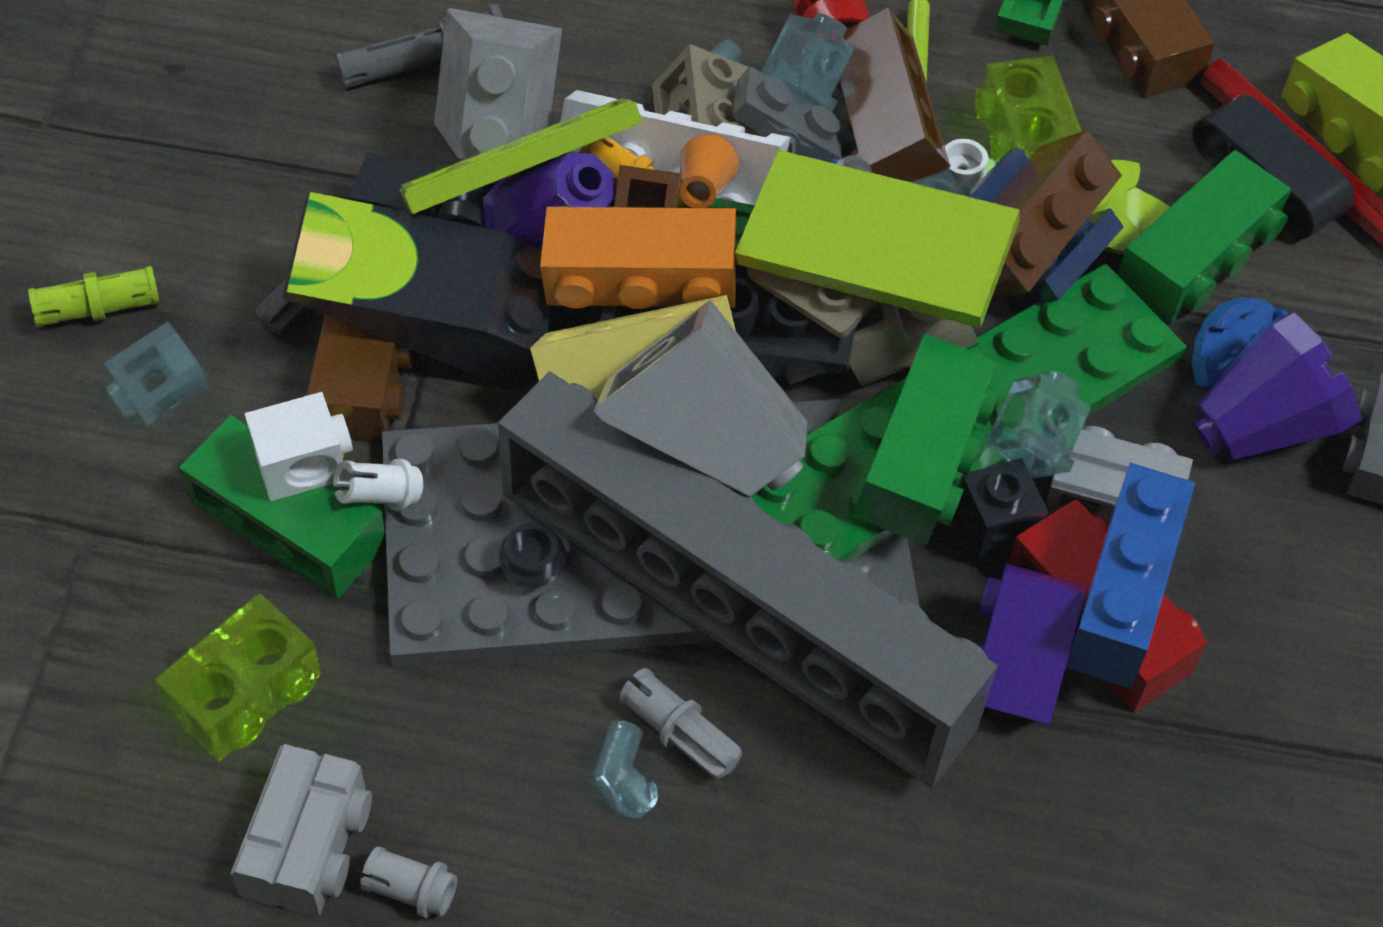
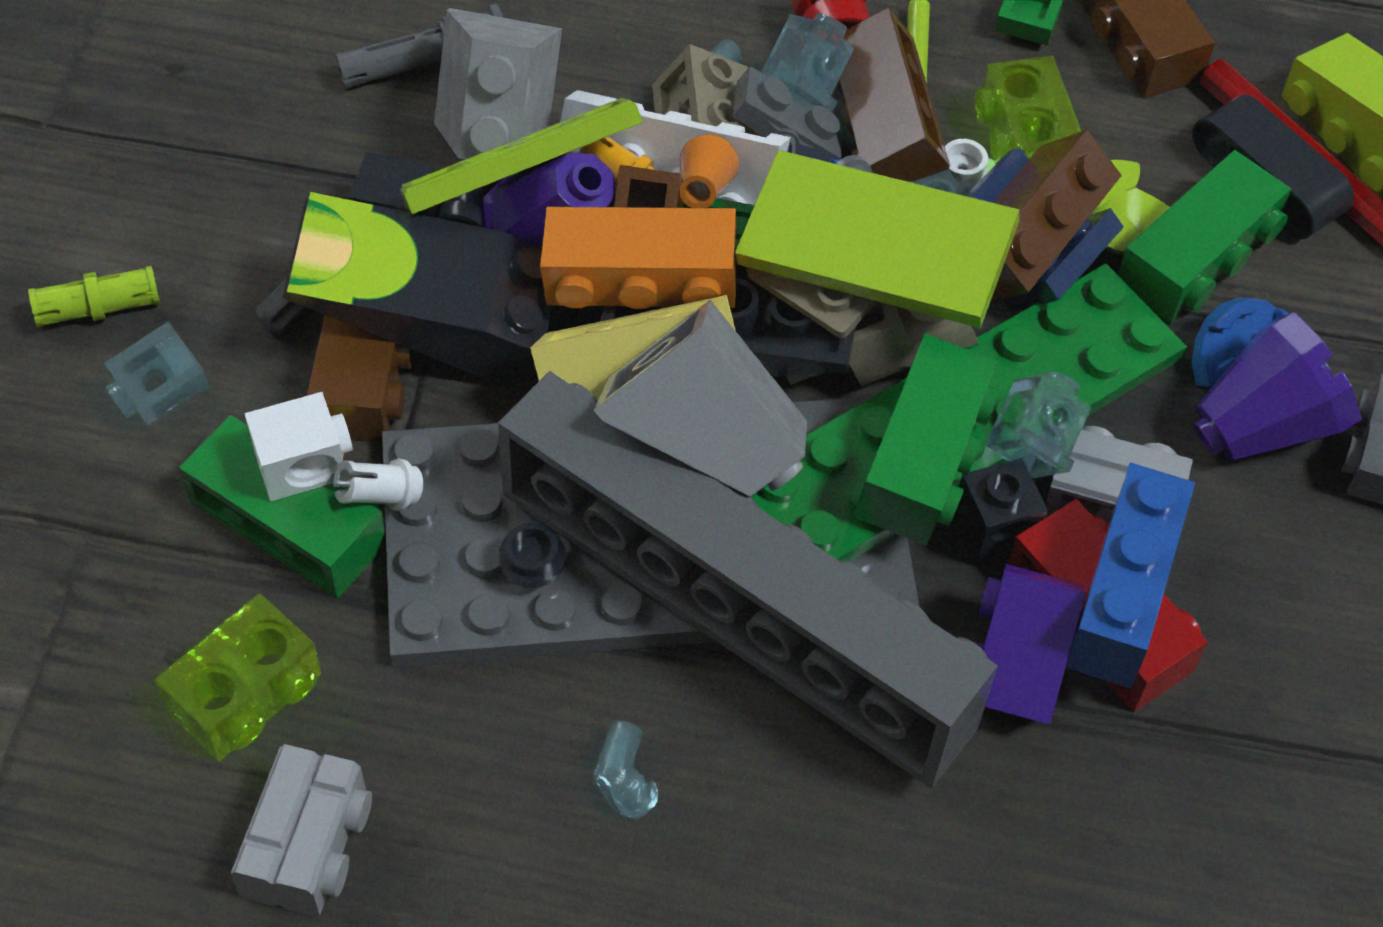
(410, 882): light grey pin -> none
(681, 724): light grey axle -> none

